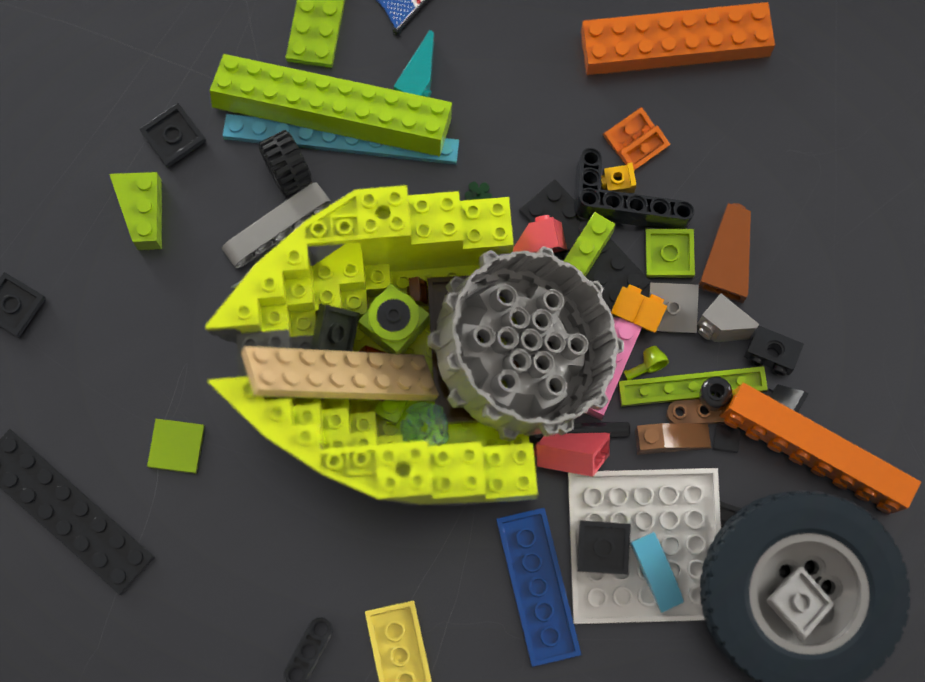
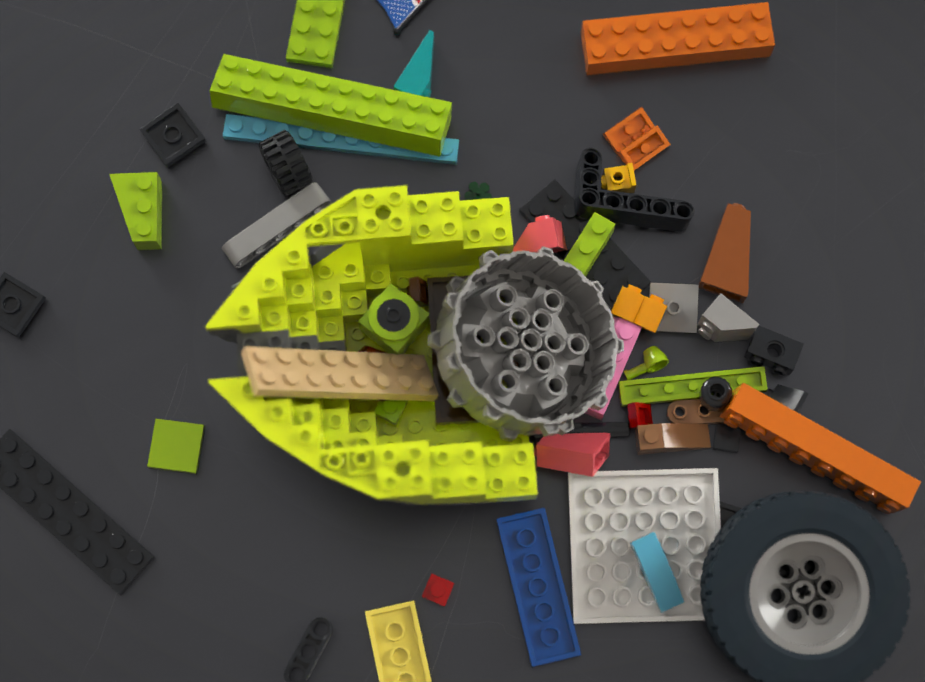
(334, 329): pearl dark grey tile -> none
(435, 419): clear light blue plate -> none
(438, 590): none -> red plate
(603, 547): black plate -> none
(639, 414): none -> red plate
(669, 253): lime plate -> none
(800, 602): light grey tile -> none

